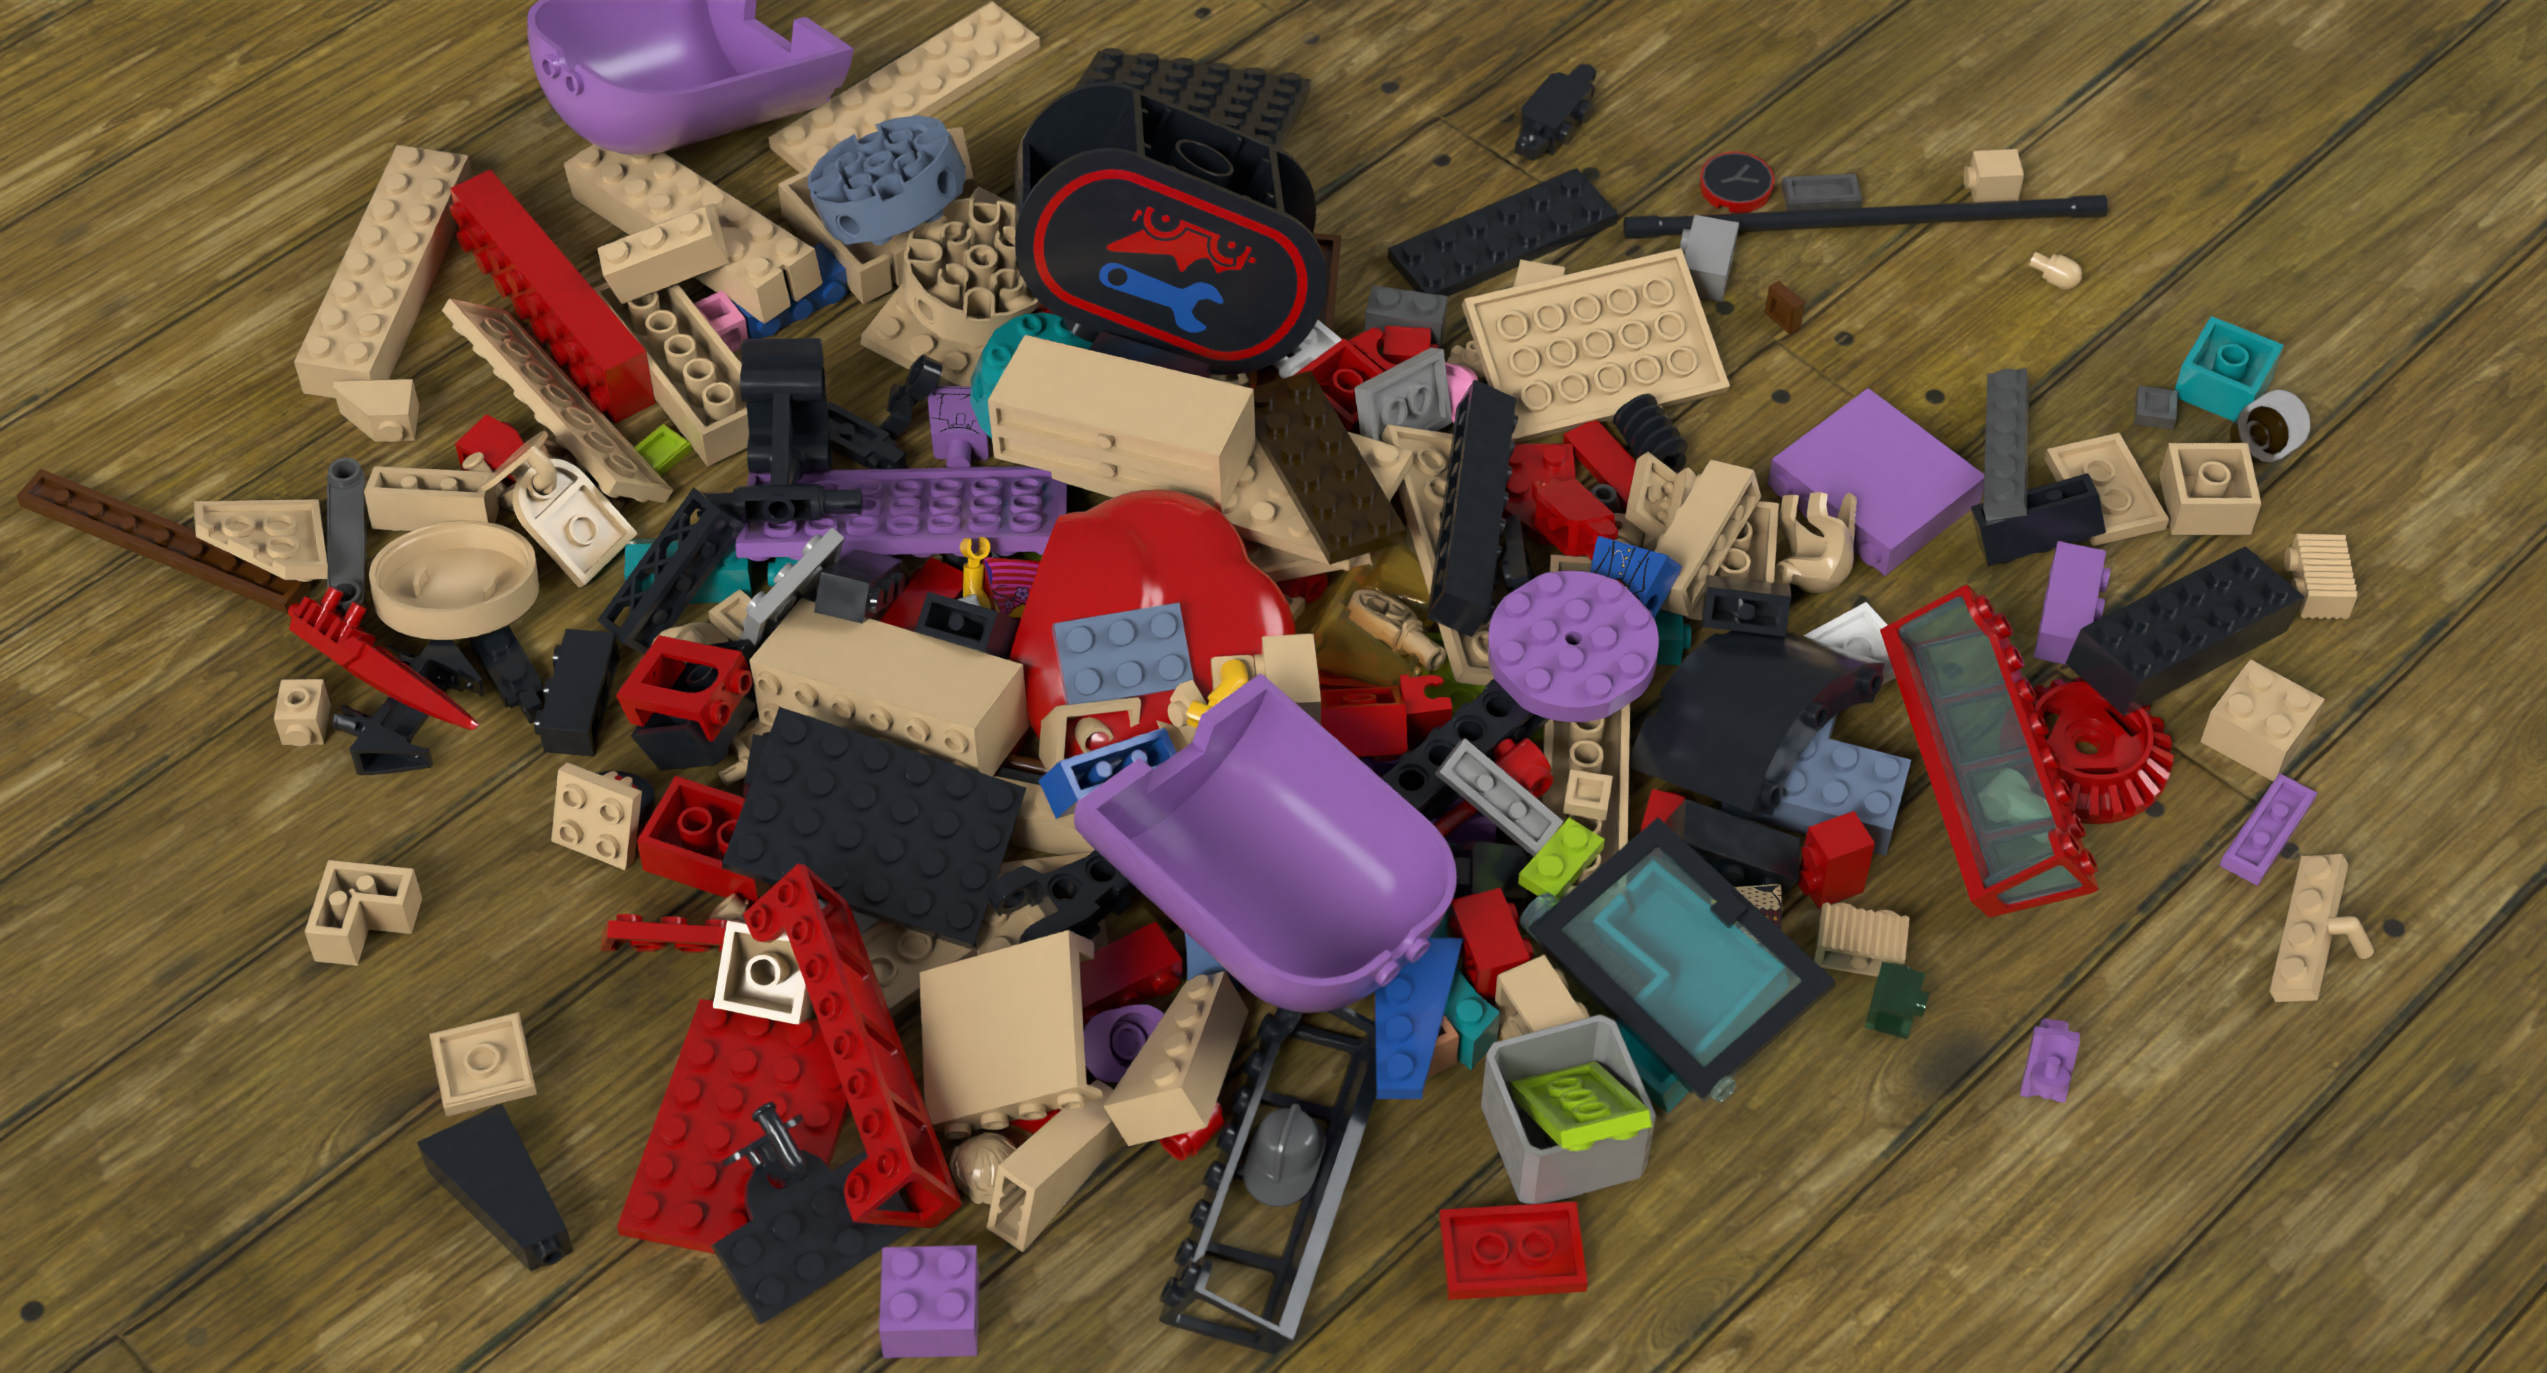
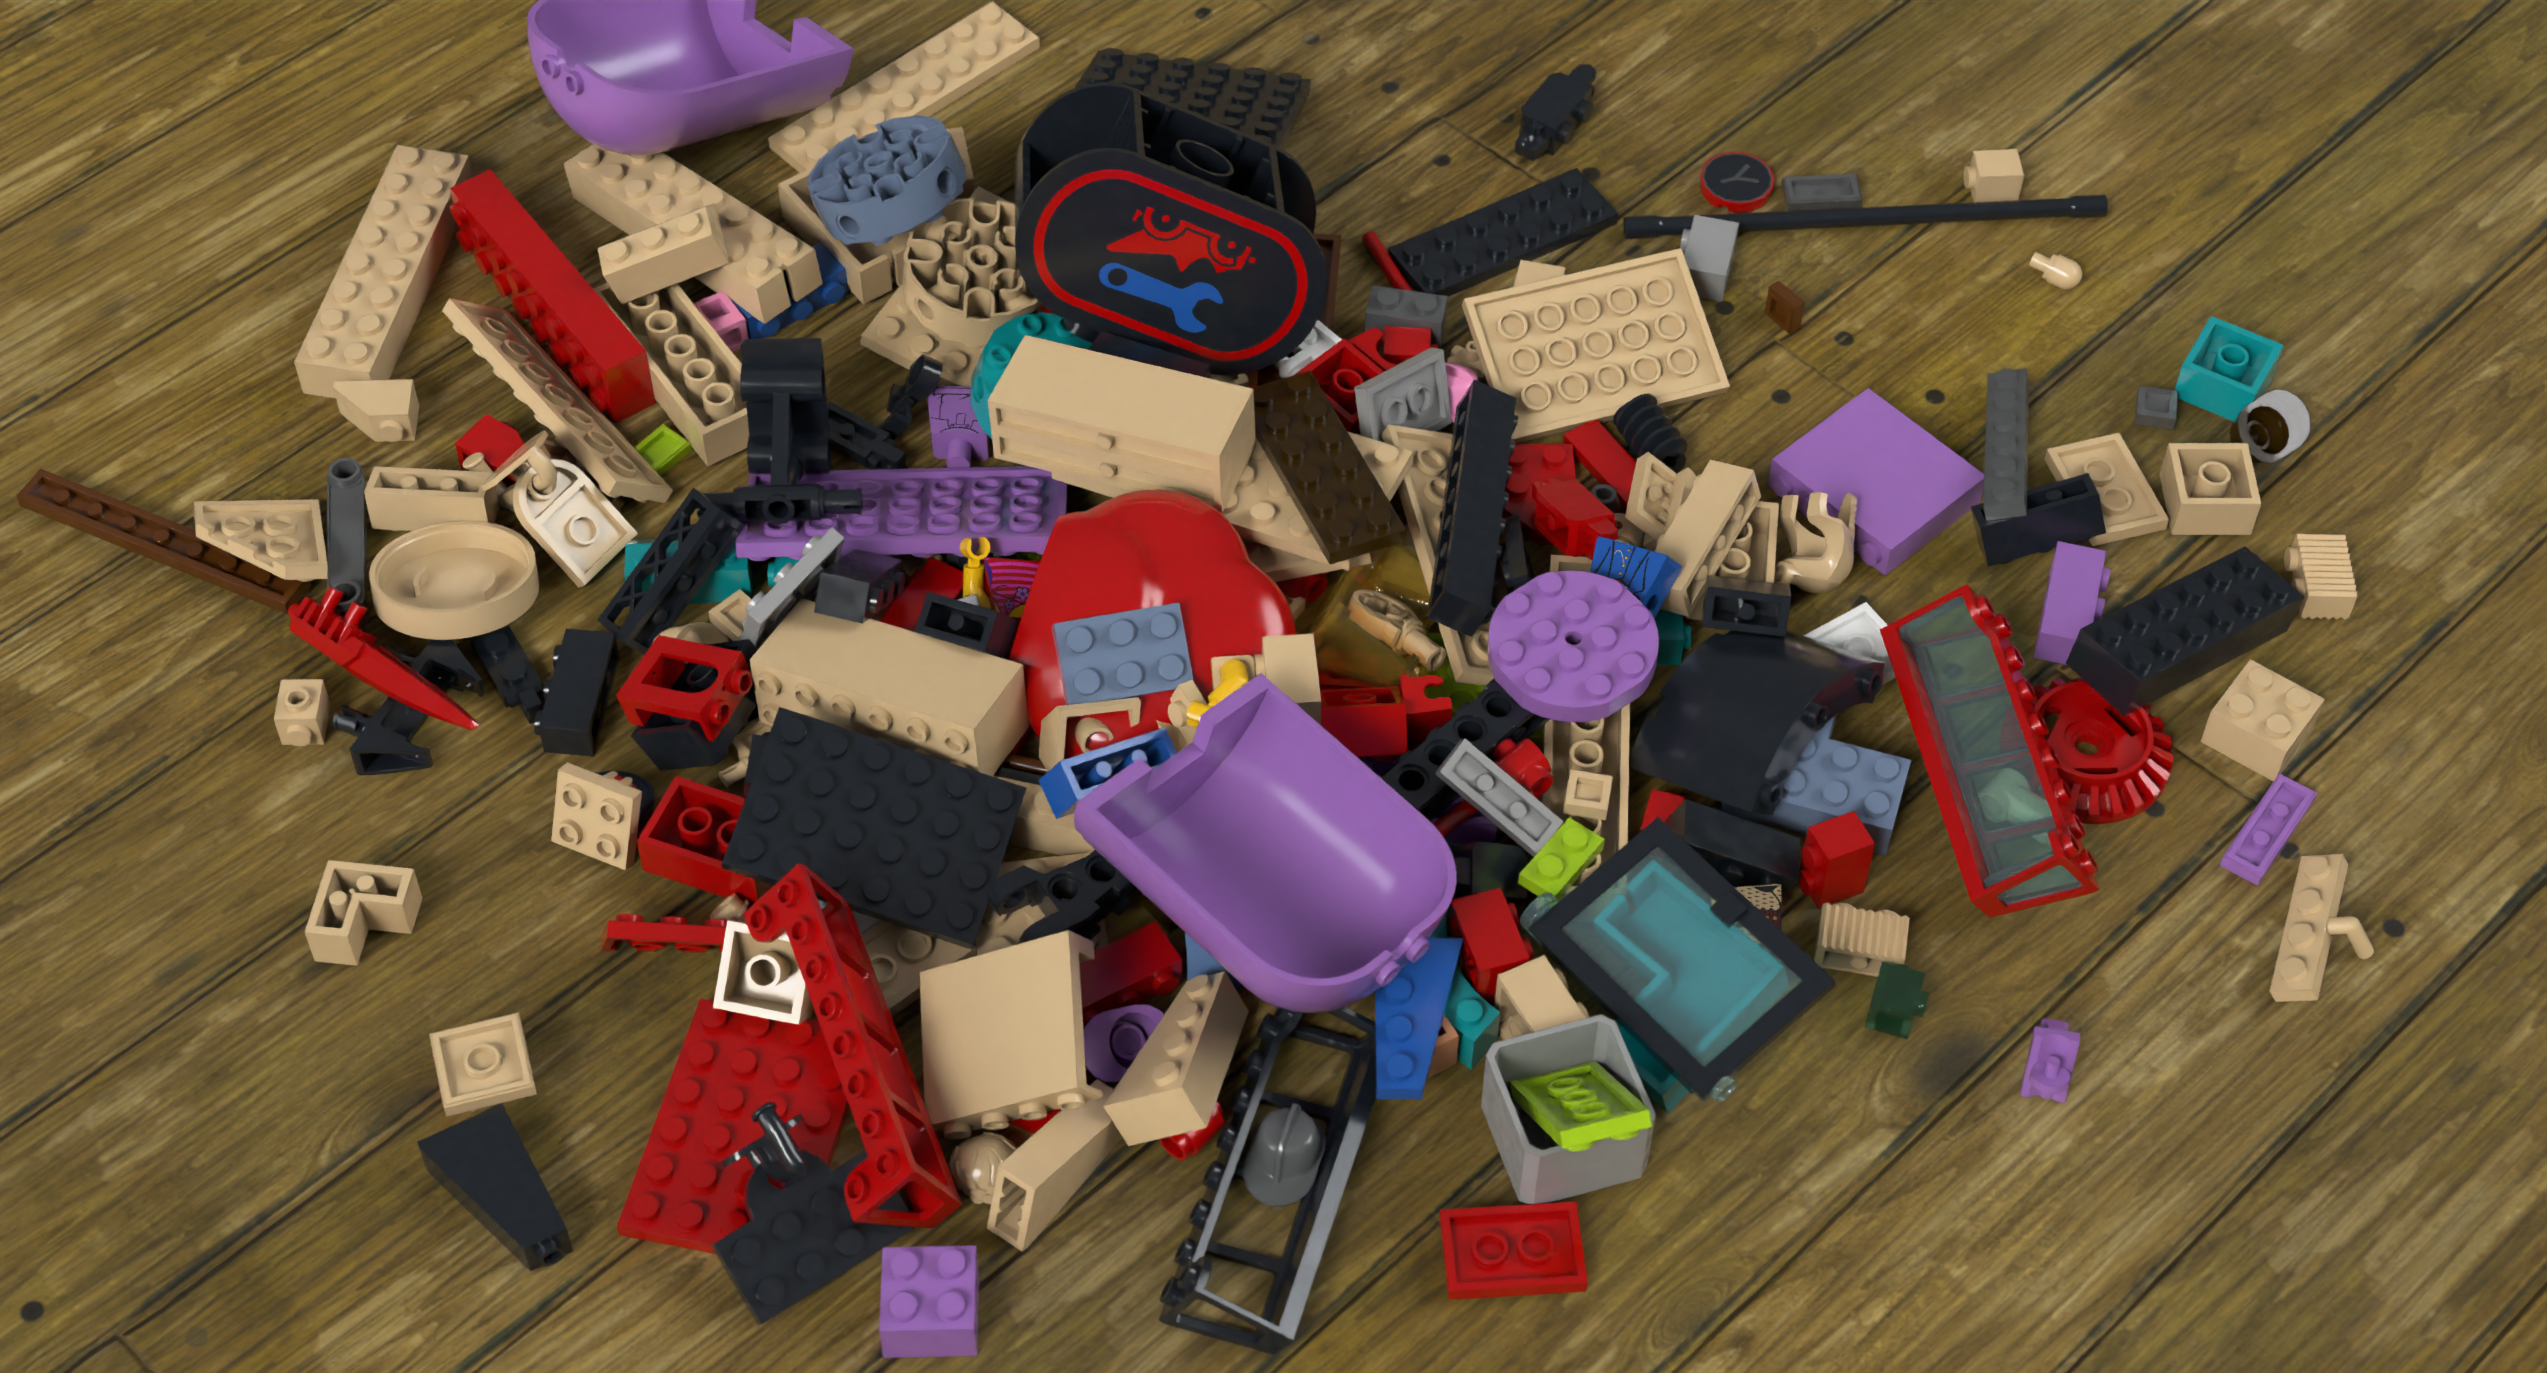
(1384, 261): none -> red piece

